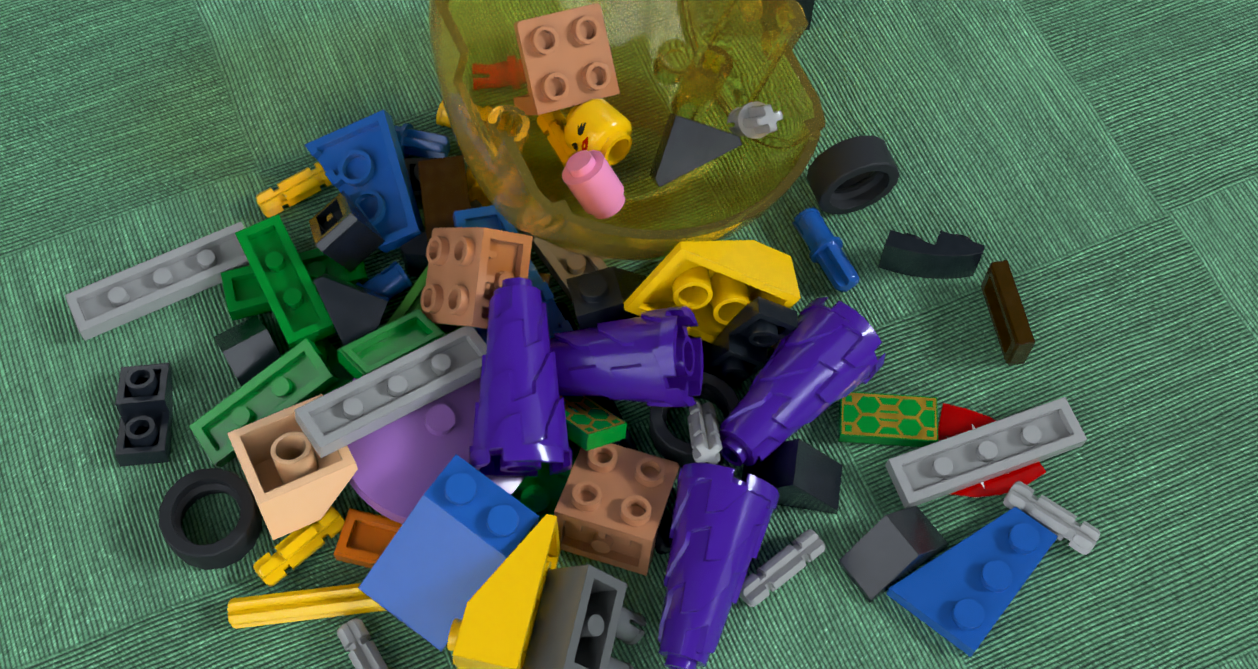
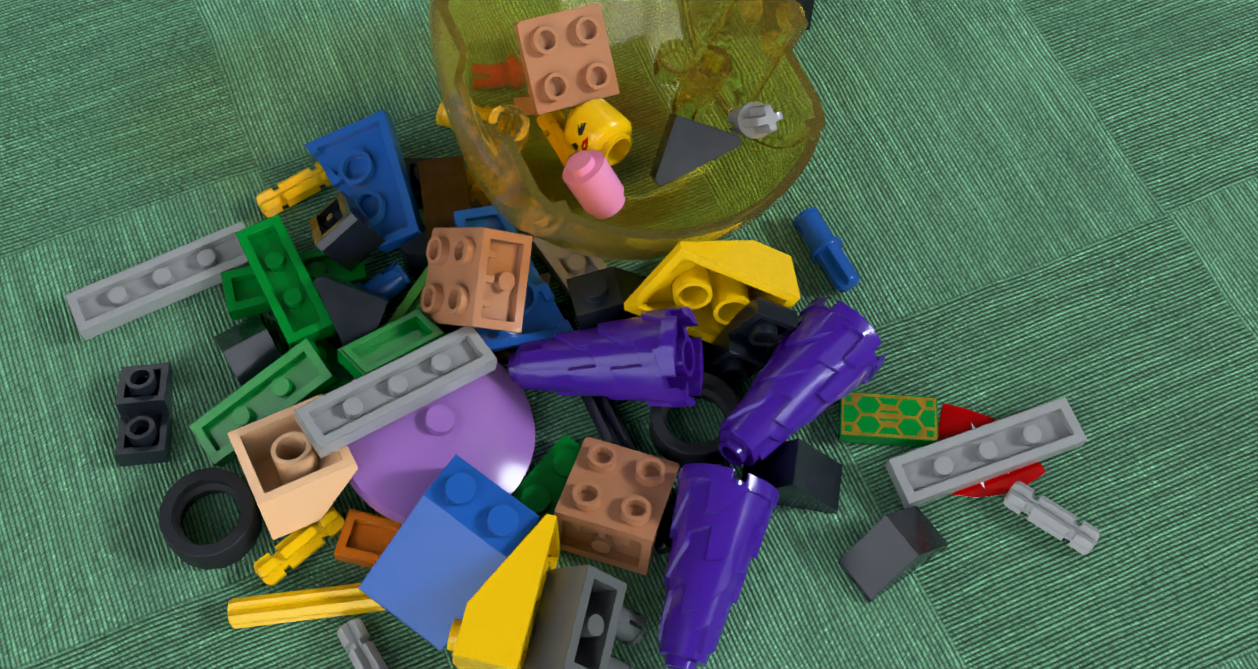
(422, 143): blue axle -> none
(519, 403): dark purple cone -> none
(591, 424): green tile -> none
(704, 433): light grey axle -> none
(781, 567): light grey axle -> none
(852, 174): black tyre -> none
(948, 259): black slope -> none
(976, 579): blue wing -> none
(1007, 313): dark brown tile -> none

